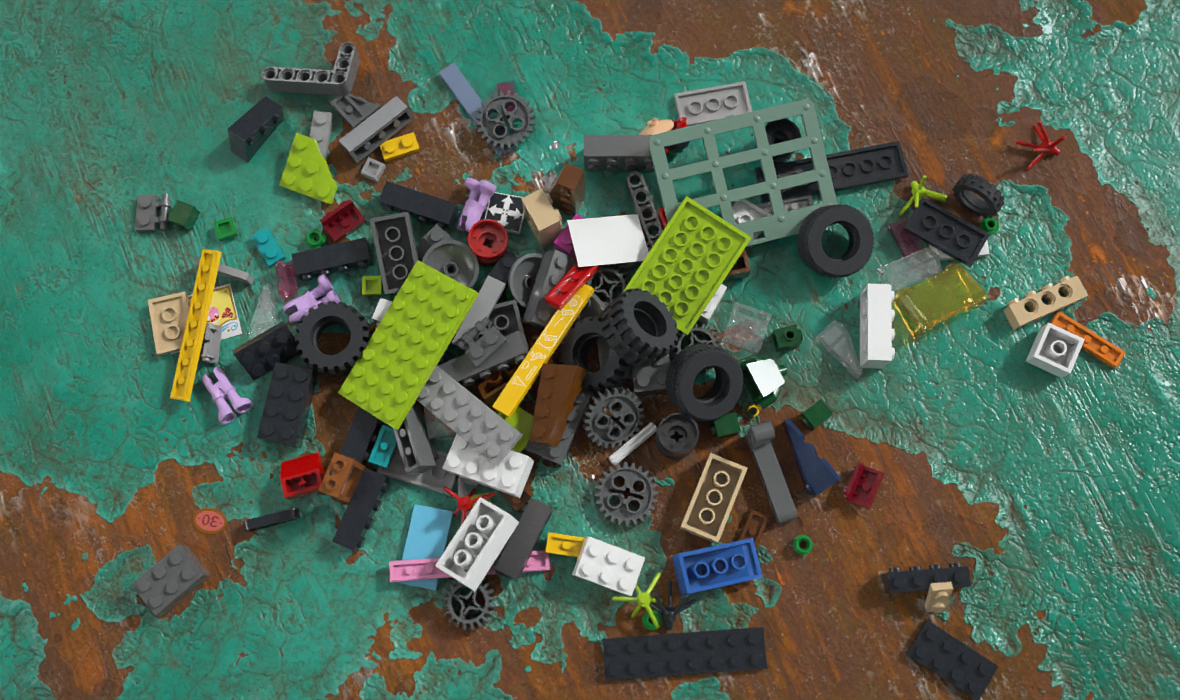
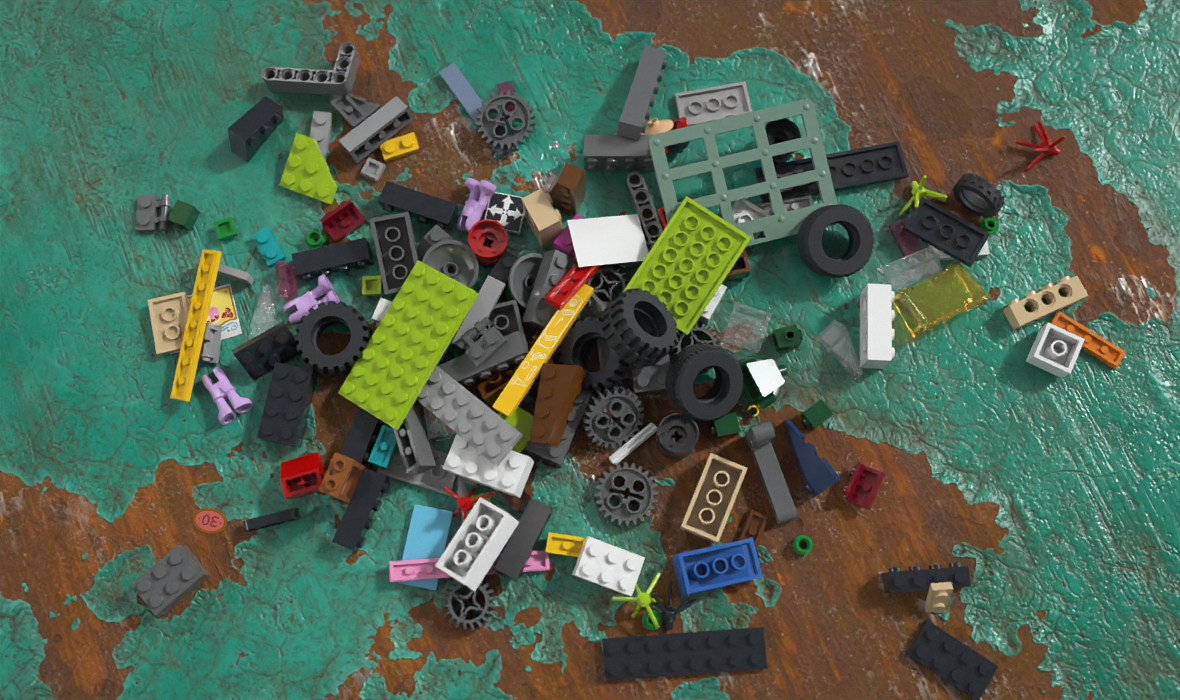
(642, 93): none -> dark grey brick

